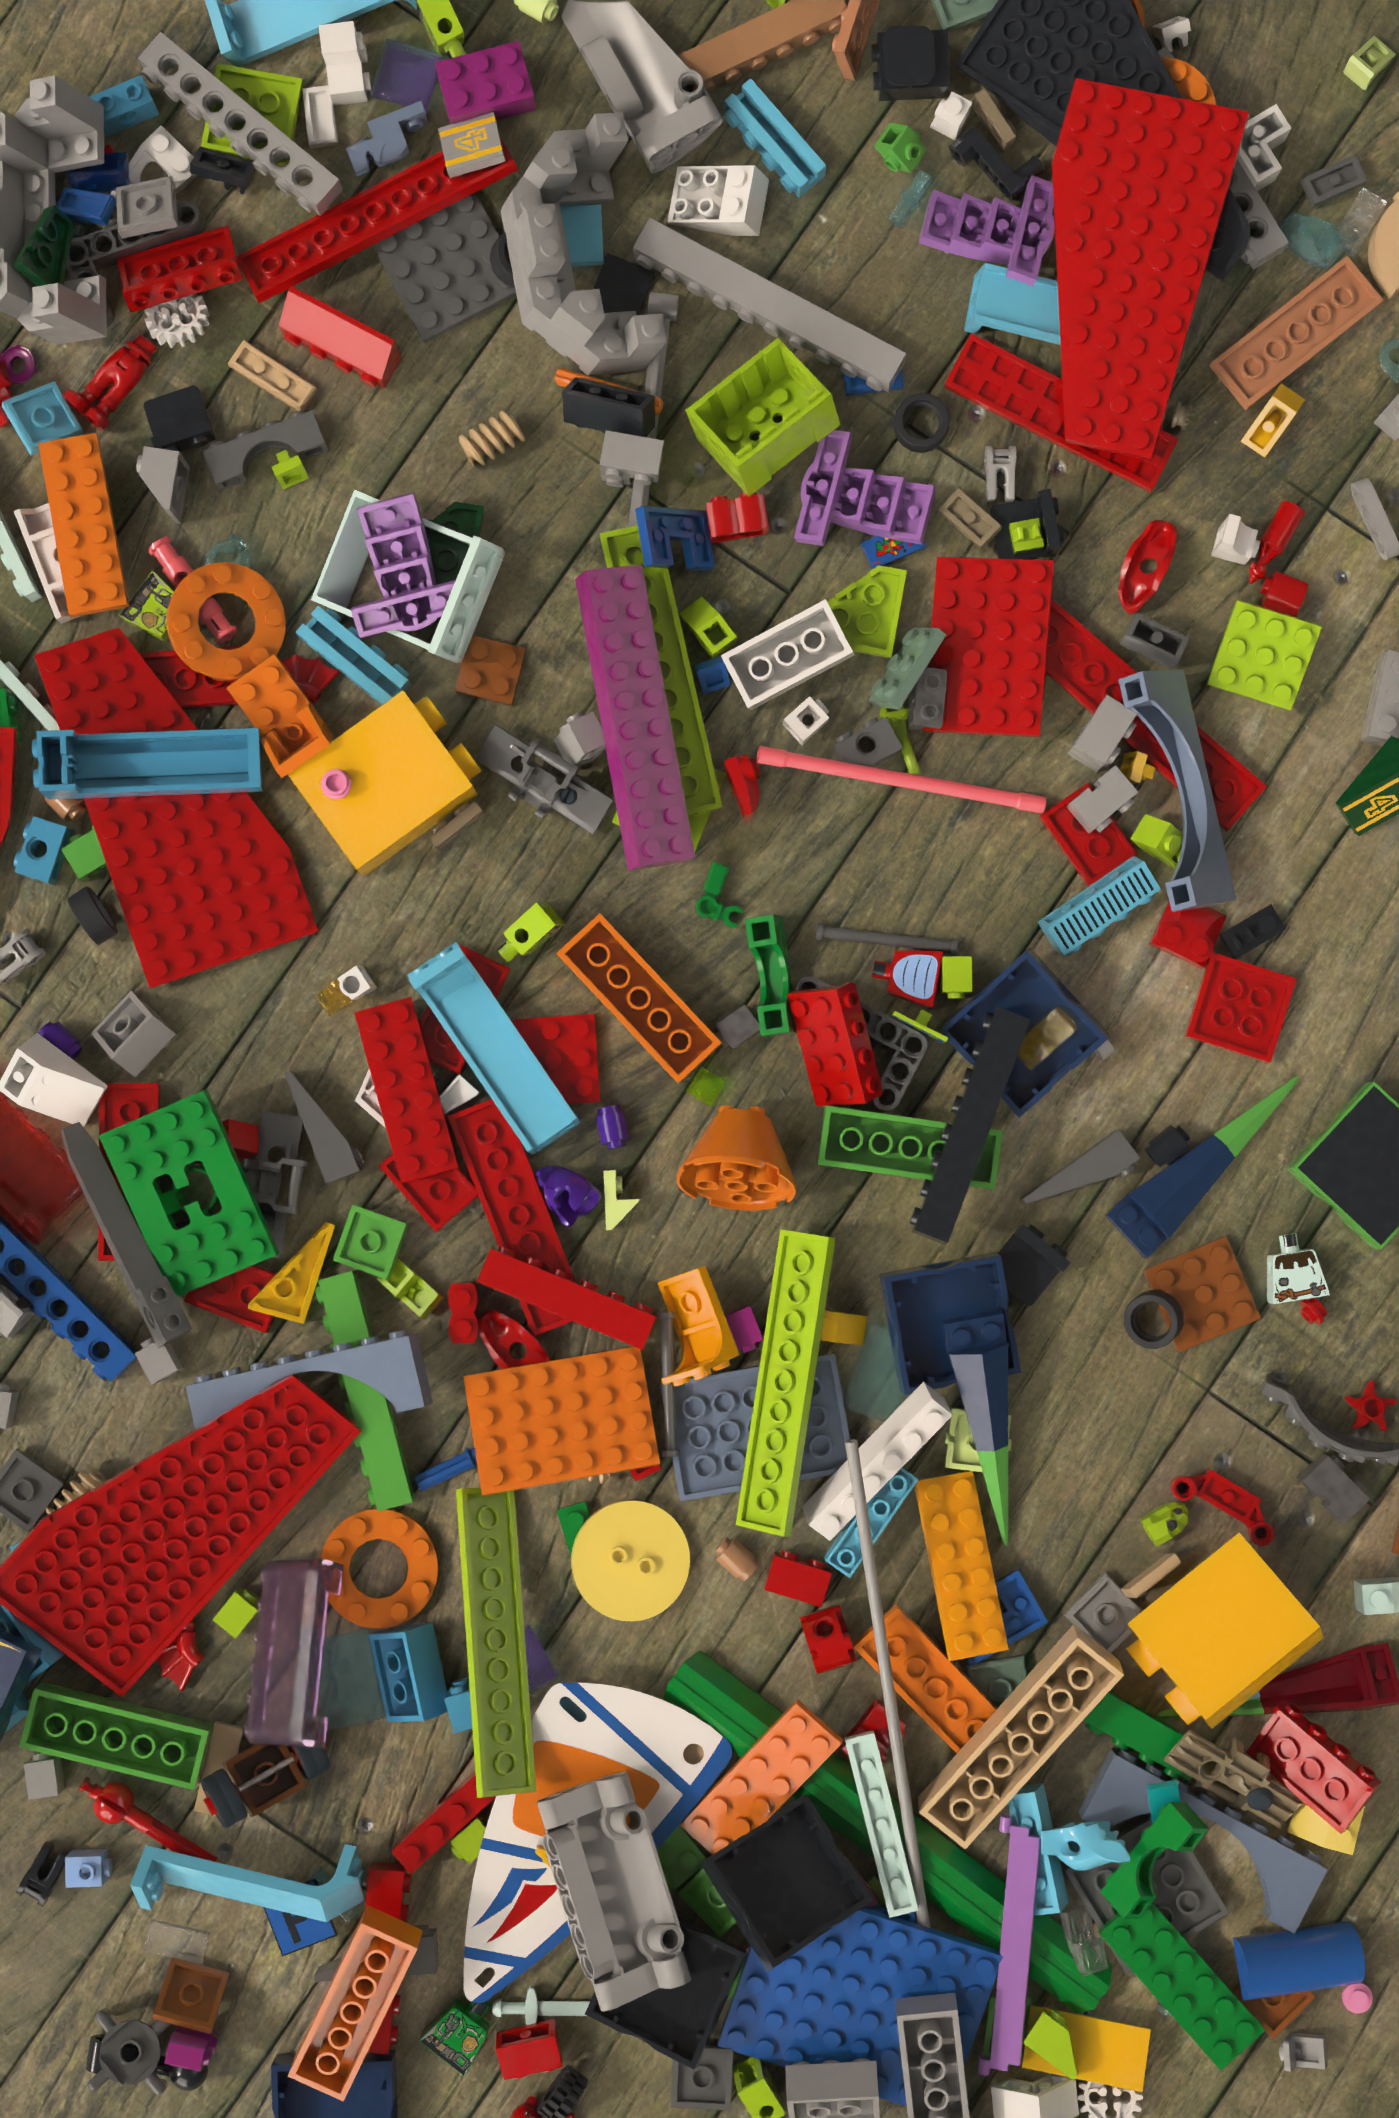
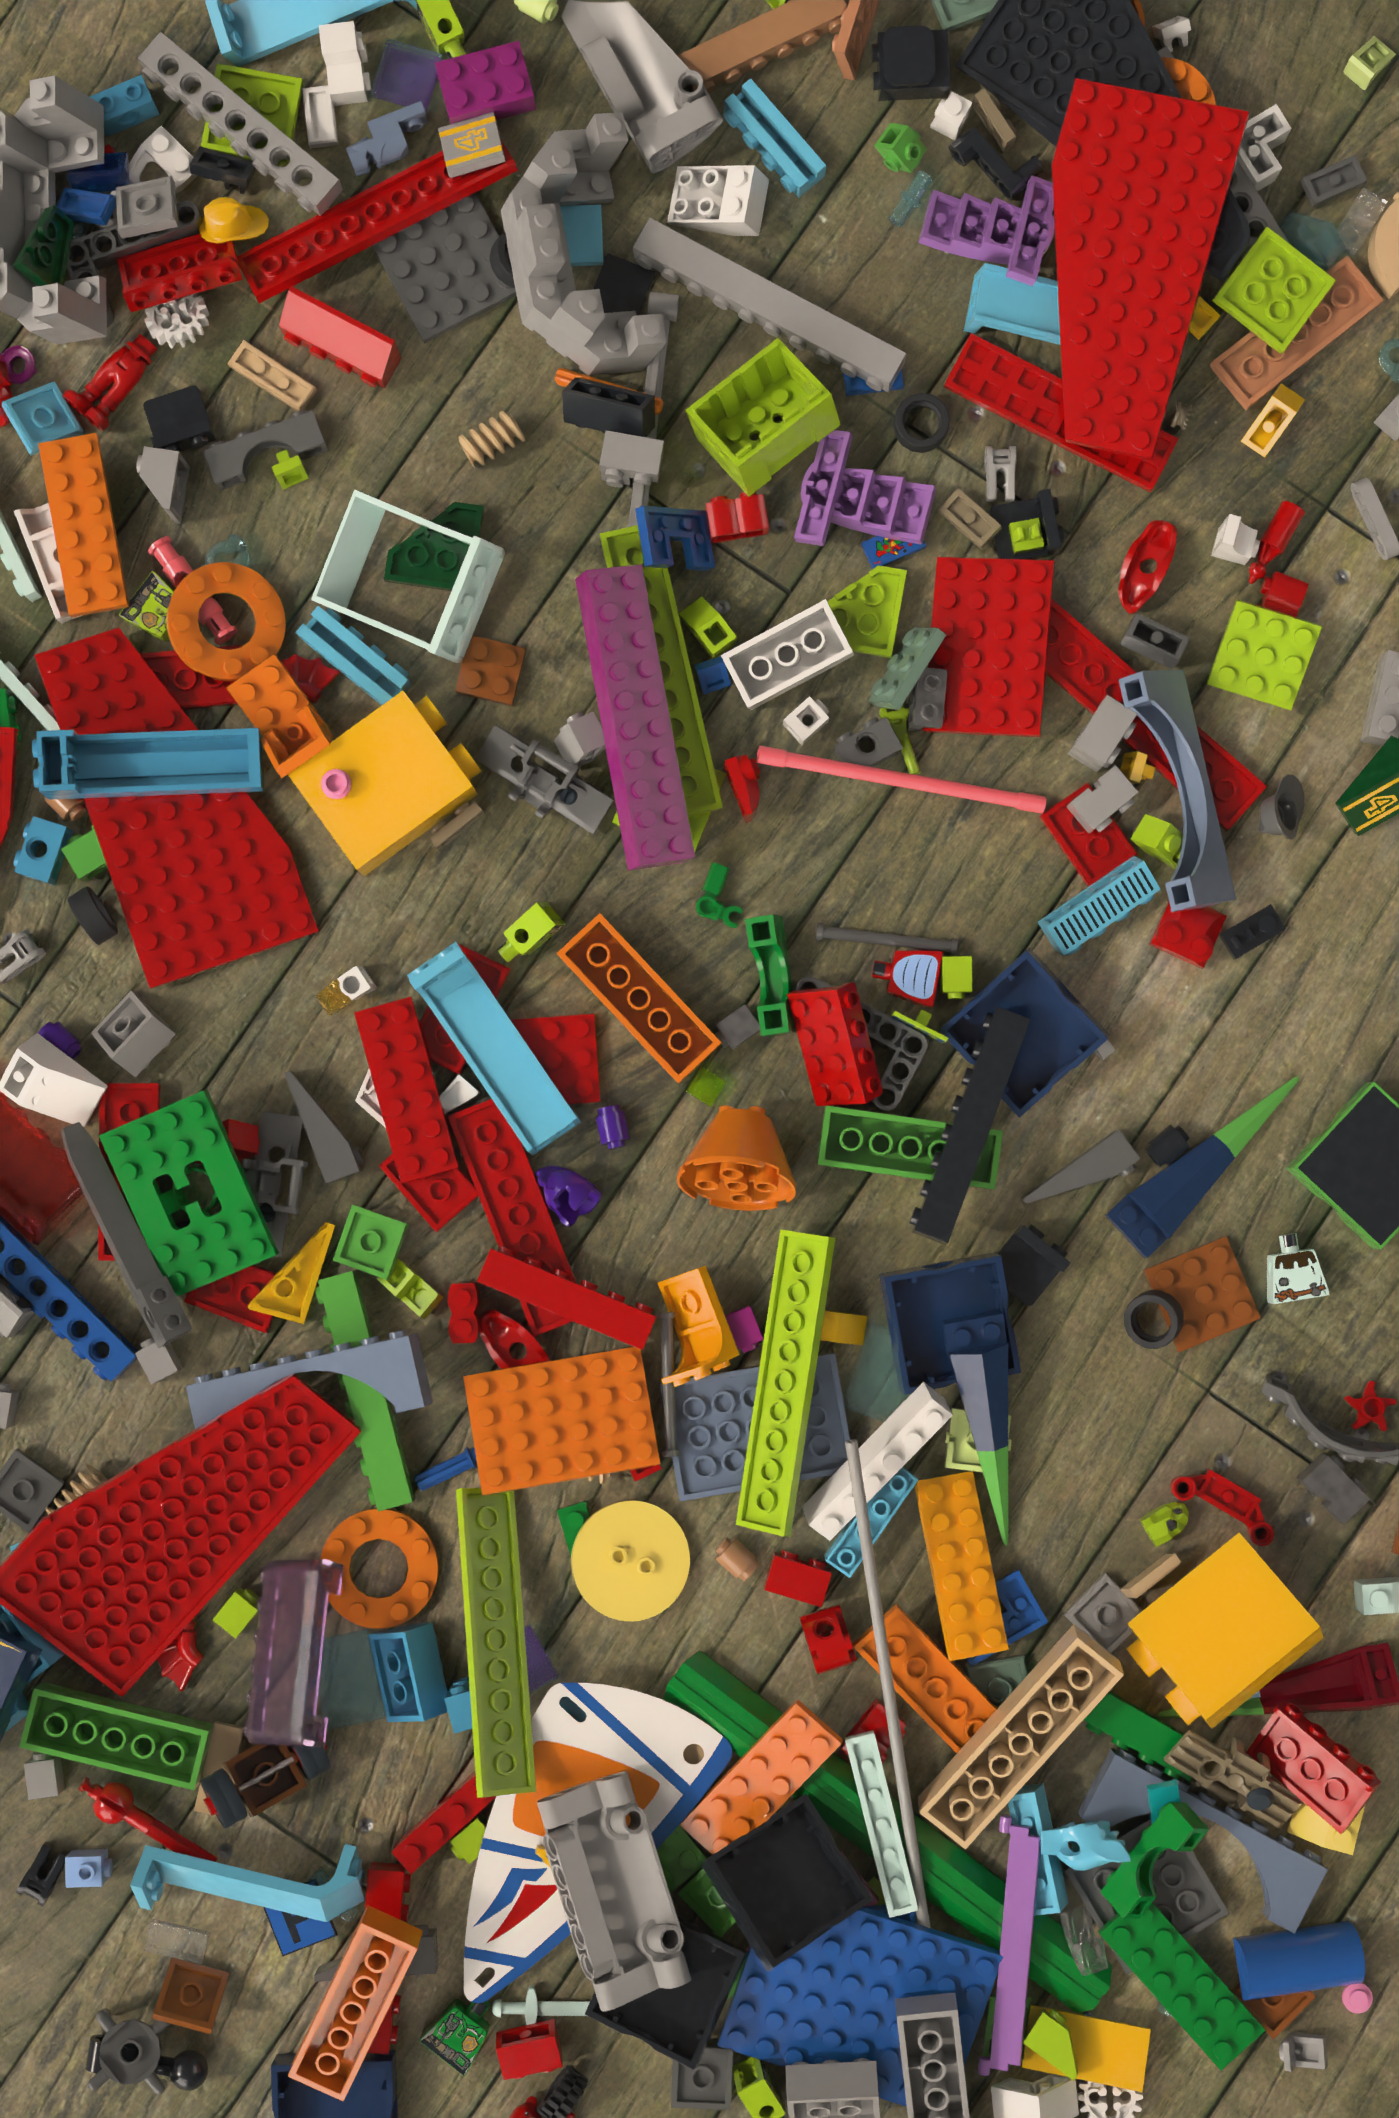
(191, 2048): magenta brick -> none
(231, 221): none -> yellow piece
(402, 569): medium lavender slope -> none
(615, 1209): yellowish green slope -> none
(1045, 1037): clear yellow slope -> none
(1203, 318): none -> yellow plate
(1240, 1007): red plate -> none
(1273, 290): none -> lime plate
(1283, 810): none -> dark grey piece
(1313, 1311): red plate -> none

